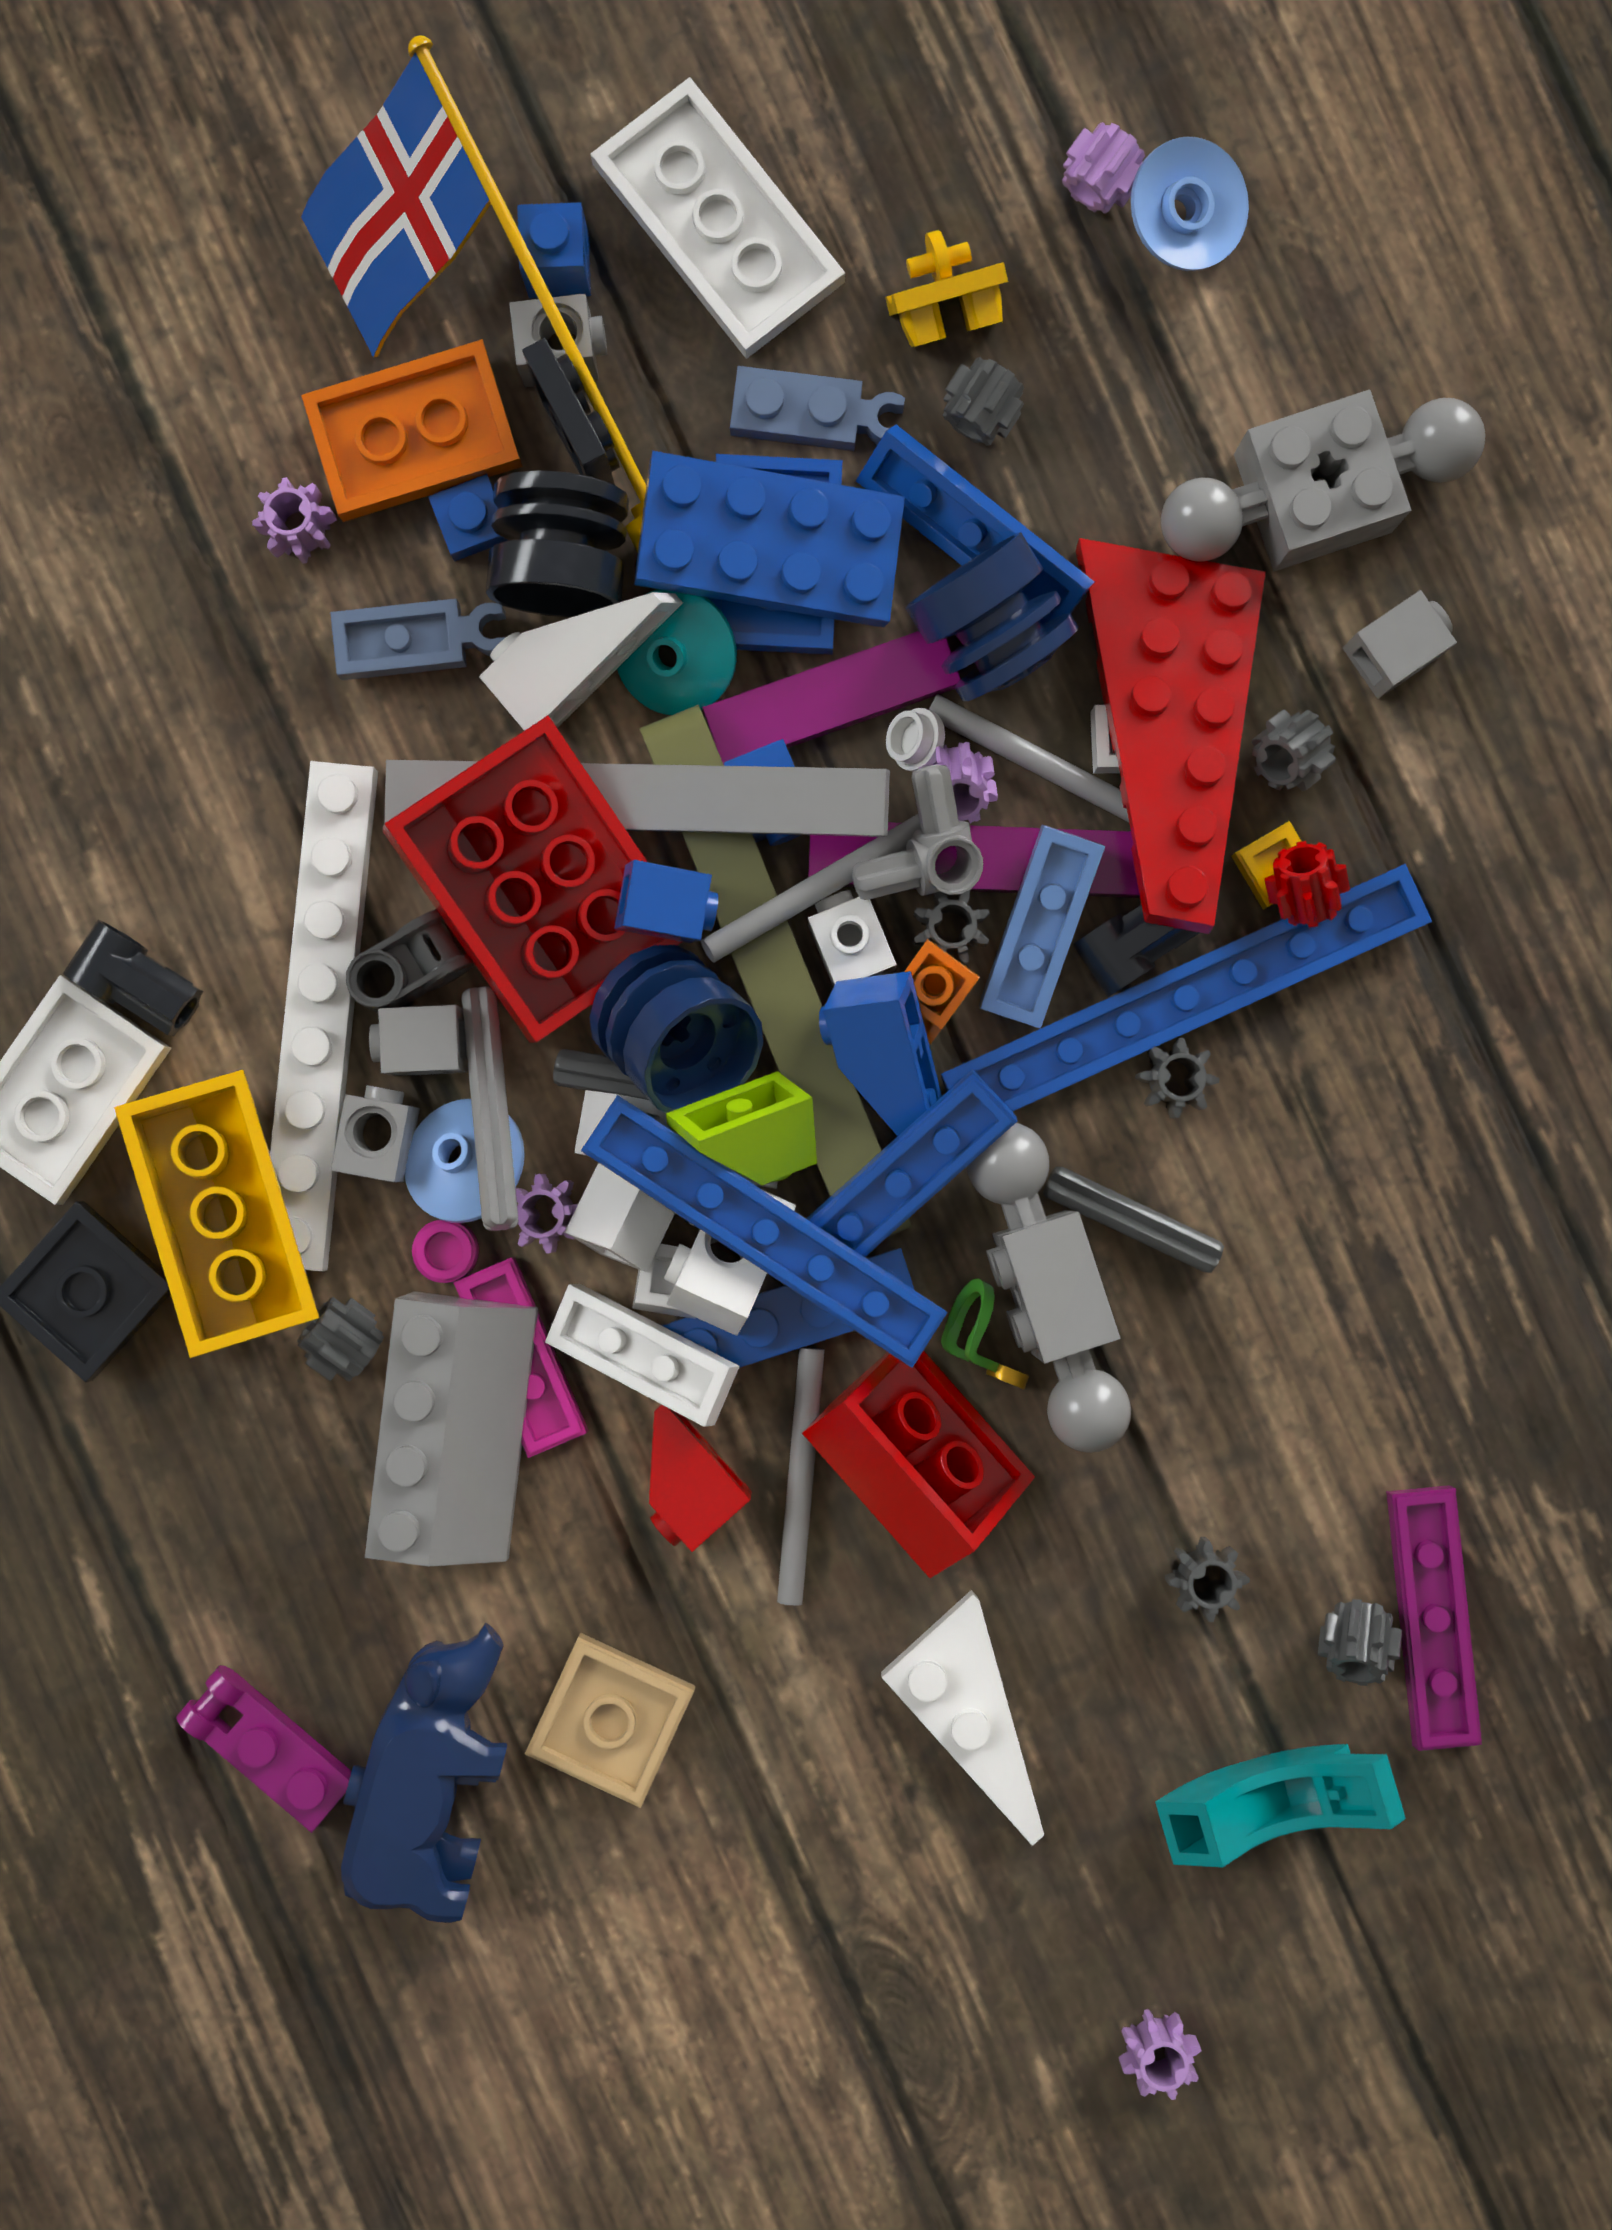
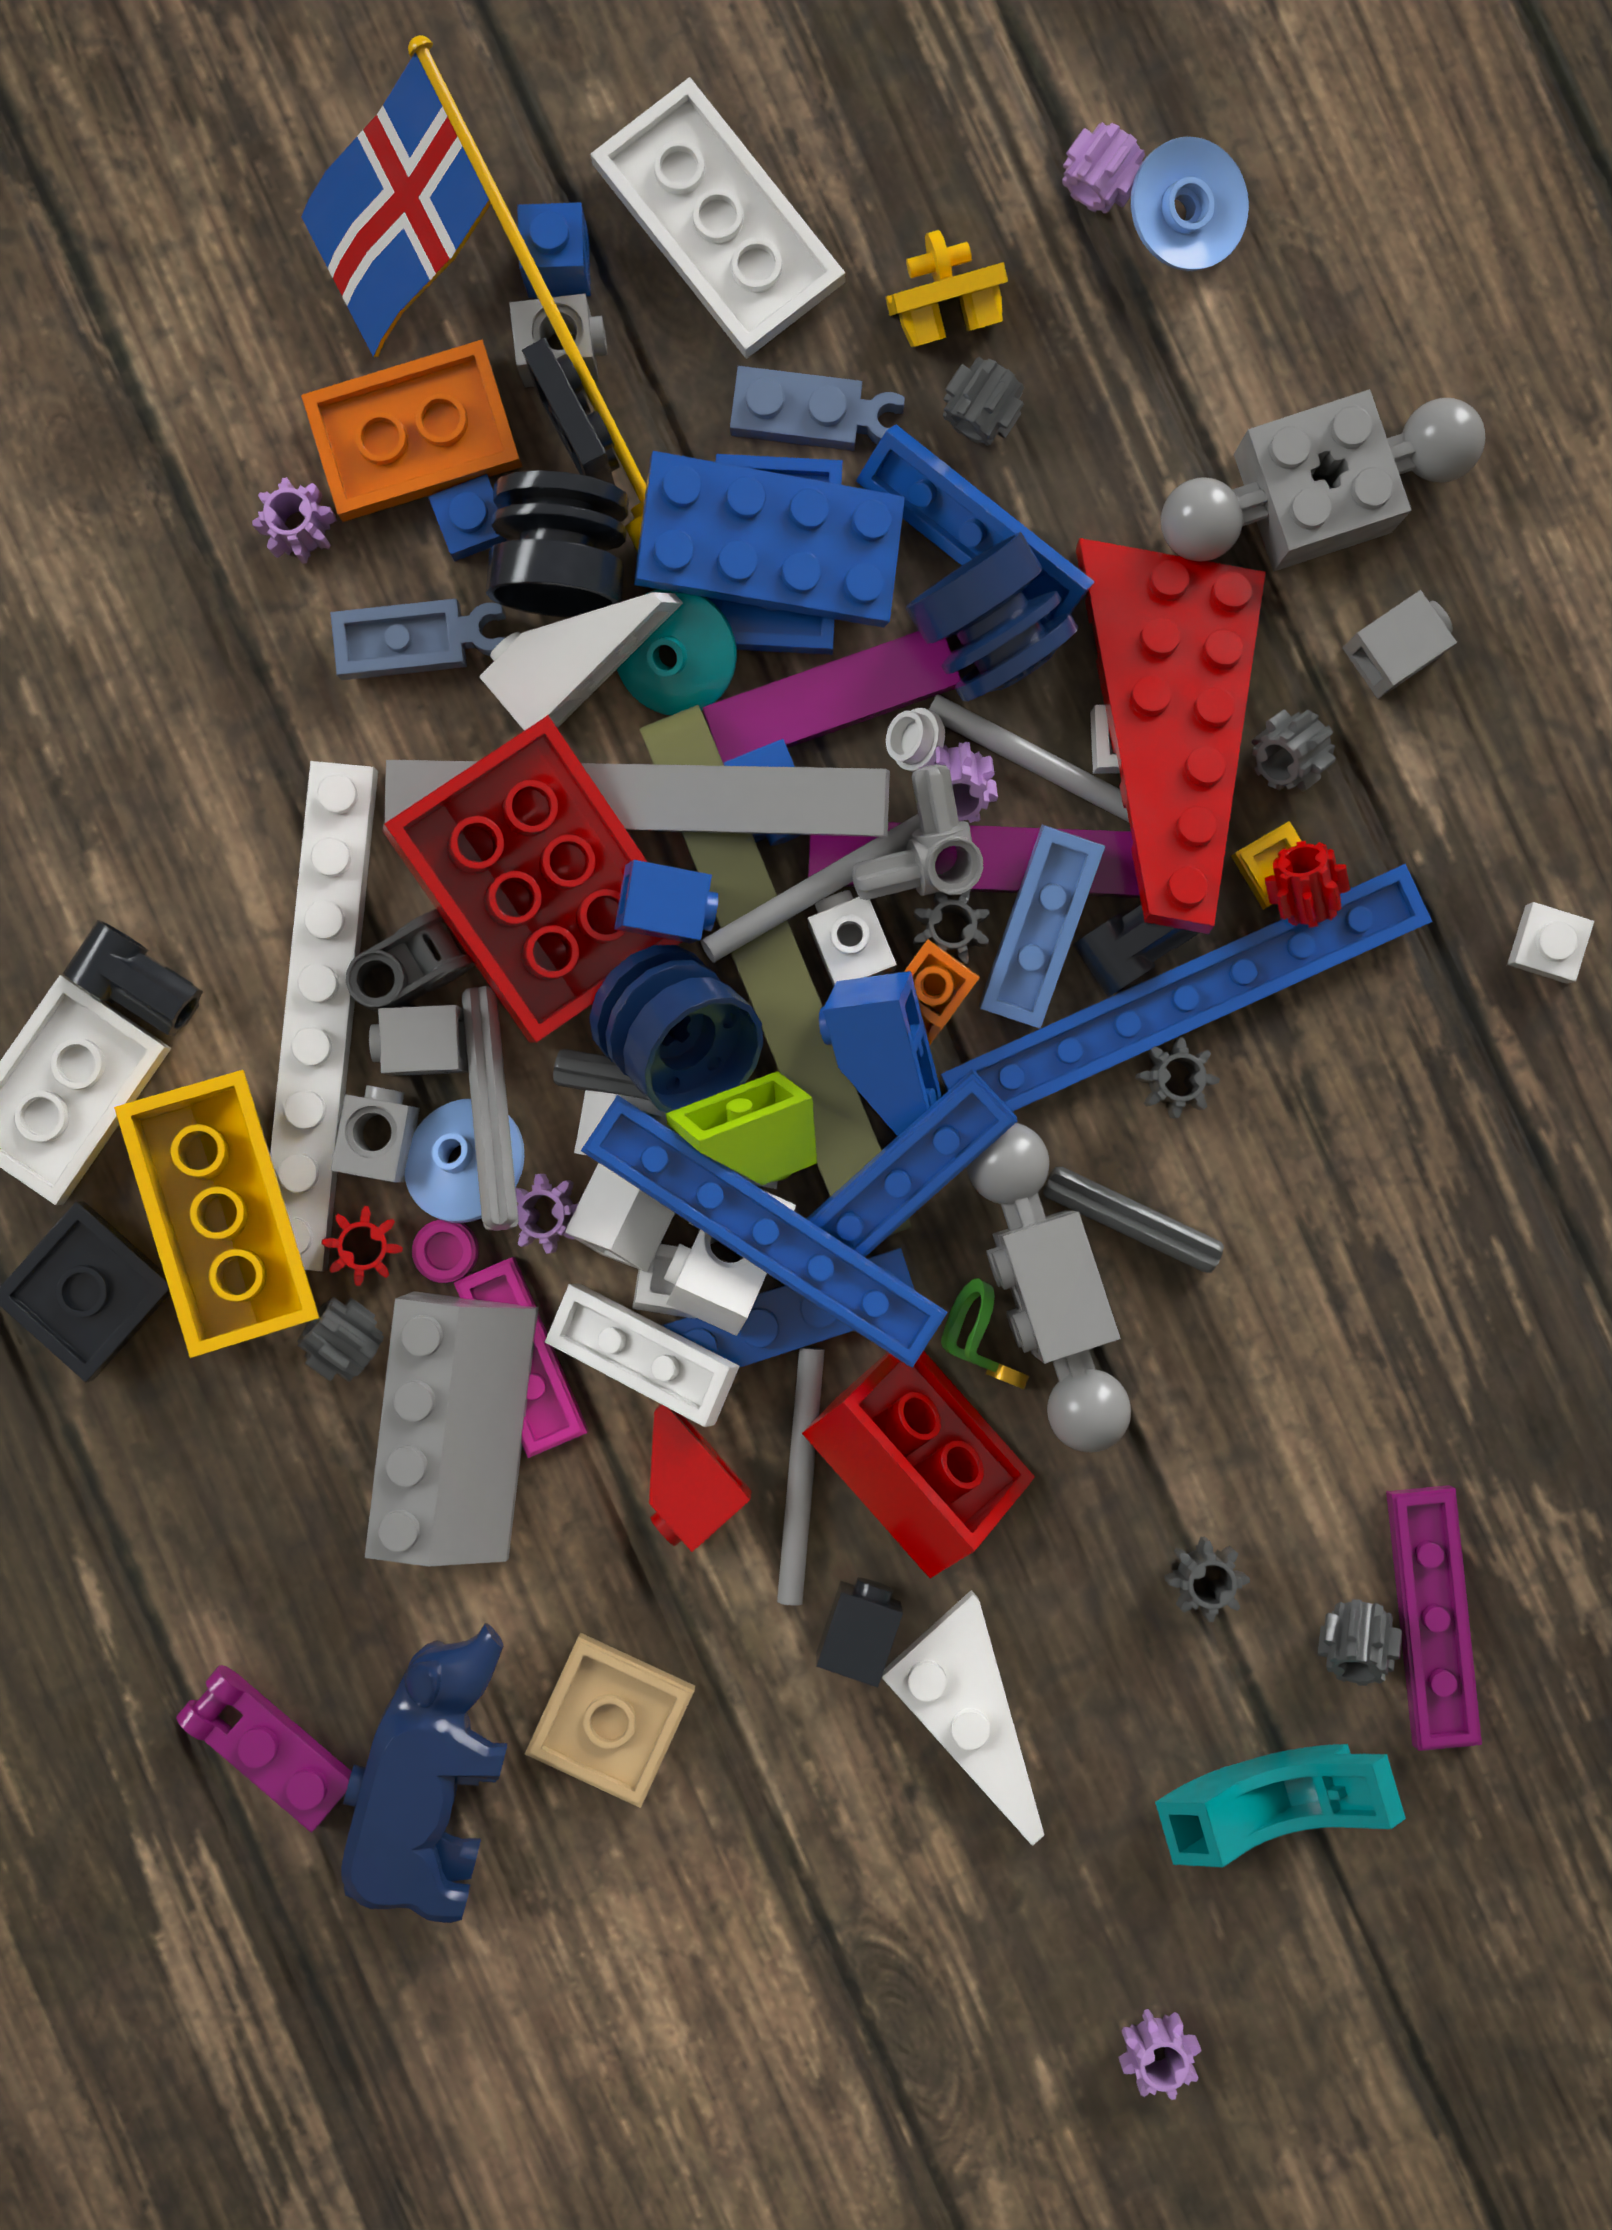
(347, 1257): none -> red gear
(860, 1631): none -> black brick
(1550, 942): none -> white plate

